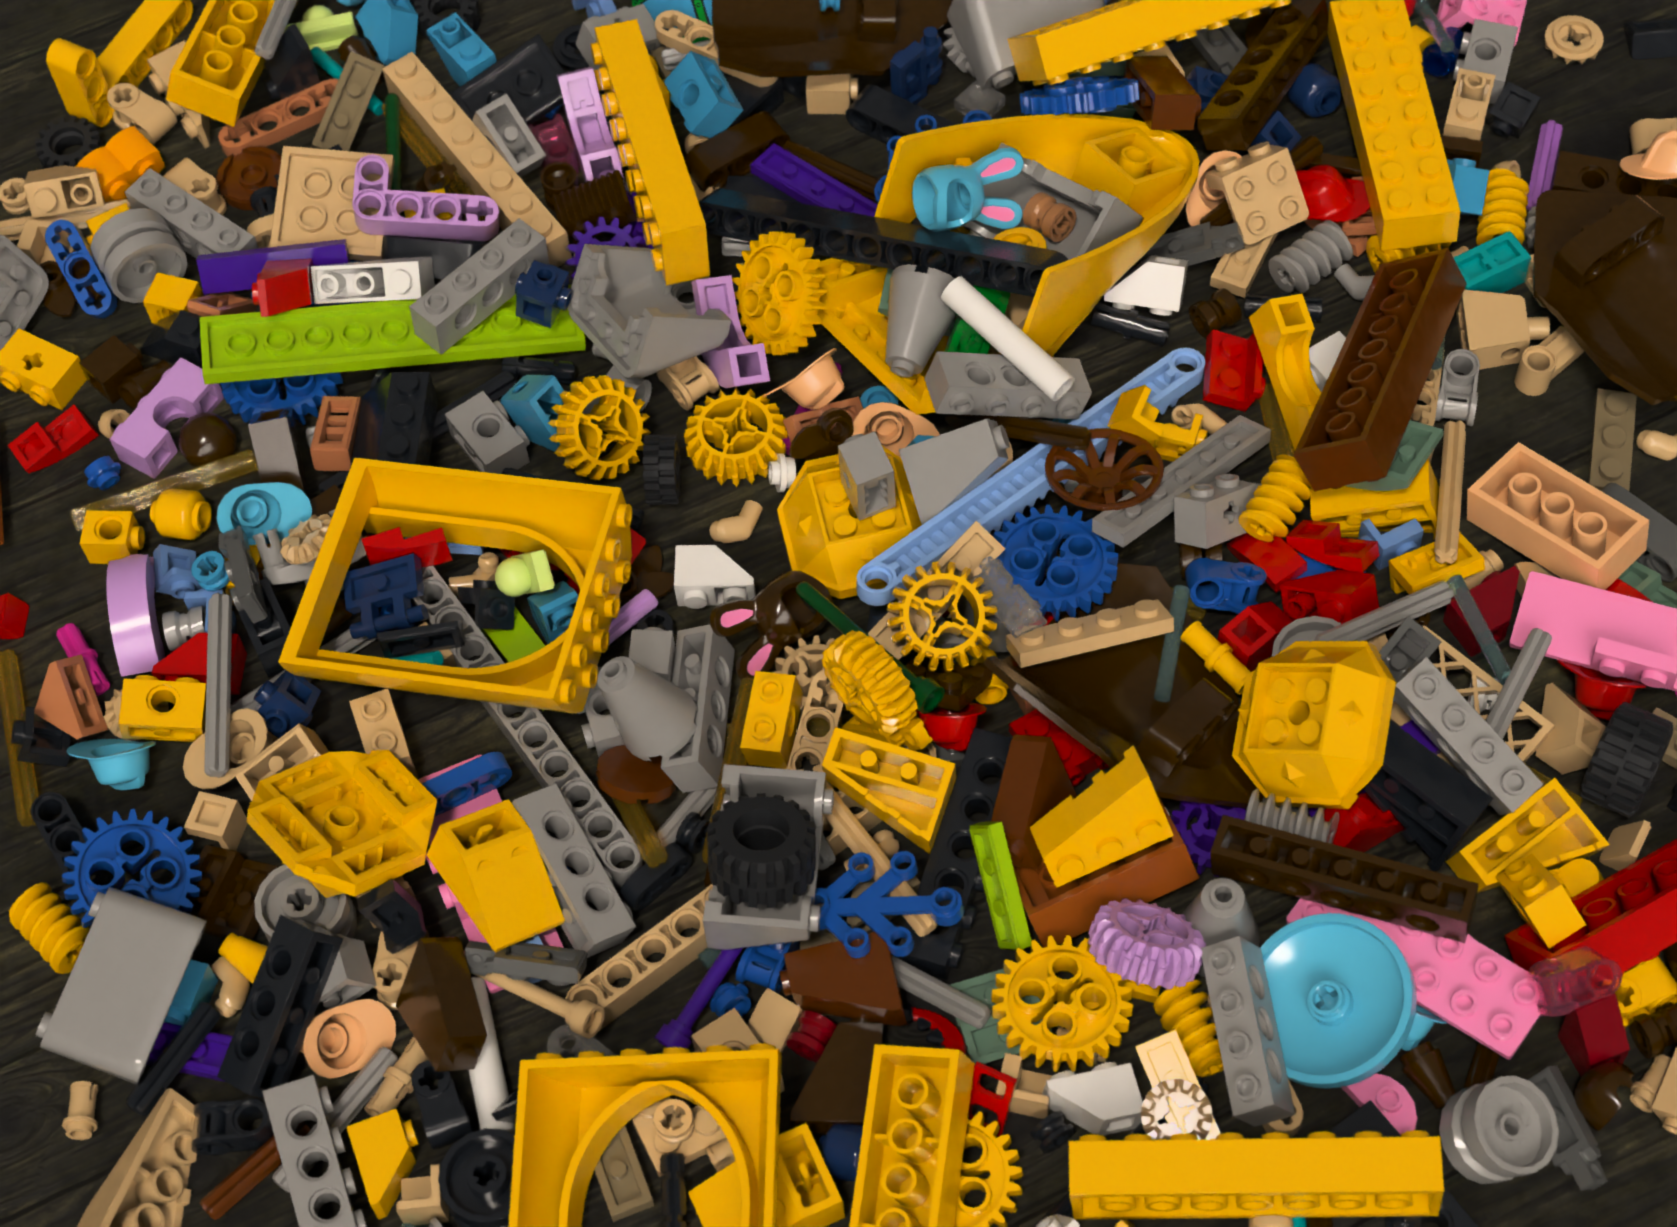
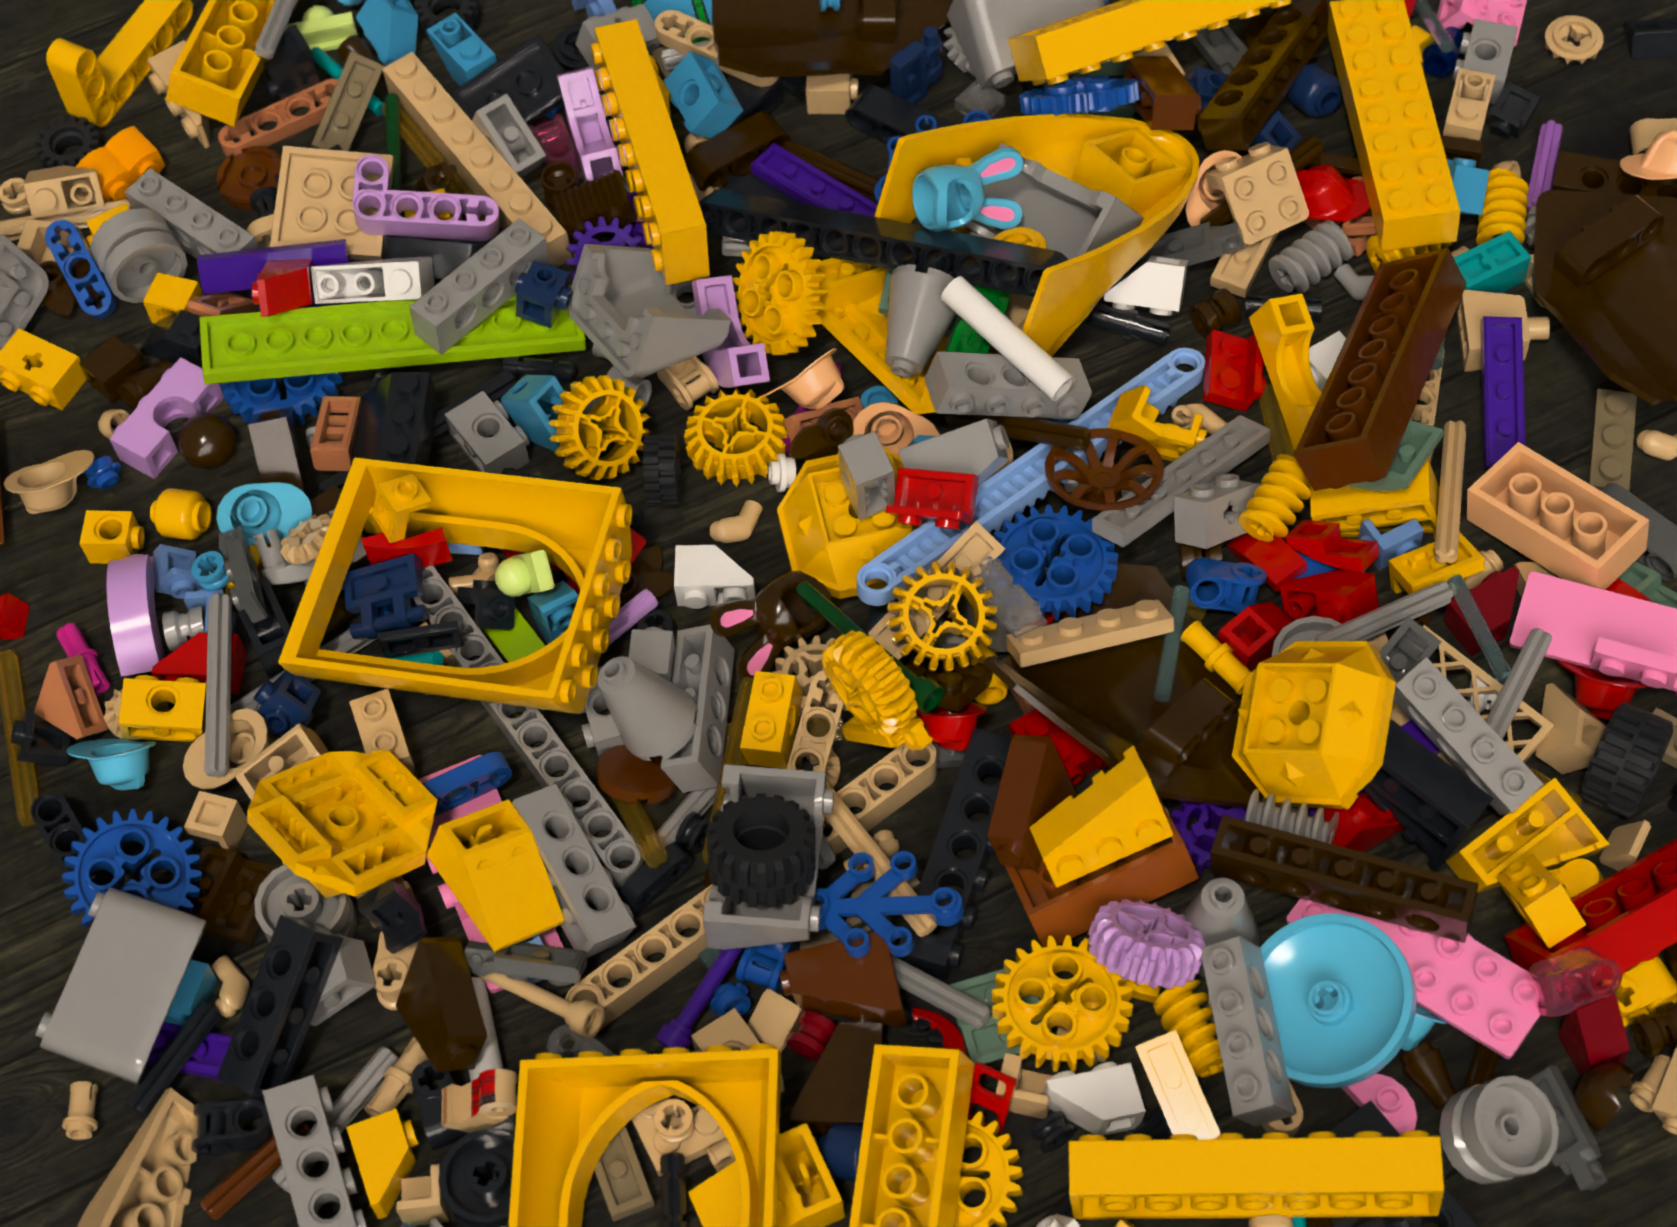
(43, 446): red slope -> none
(49, 926): yellow piece -> none
(51, 483): none -> tan piece
(140, 110): tan piece -> none
(191, 479): clear yellow axle -> none
(197, 183): tan piece -> none
(243, 954): yellow cone -> none
(347, 1037): light nougat piece -> none
(395, 502): none -> yellow bracket
(480, 1102): none -> tan leg
(892, 783): yellow wedge -> none
(934, 496): none -> red bracket
(1000, 885): lime tile -> none
(1052, 218): medium nougat wheel -> none
(1184, 1094): tan gear -> none
(1458, 392): light grey piece -> none
(1502, 386): none -> dark purple tile
(1545, 361): tan piece -> none

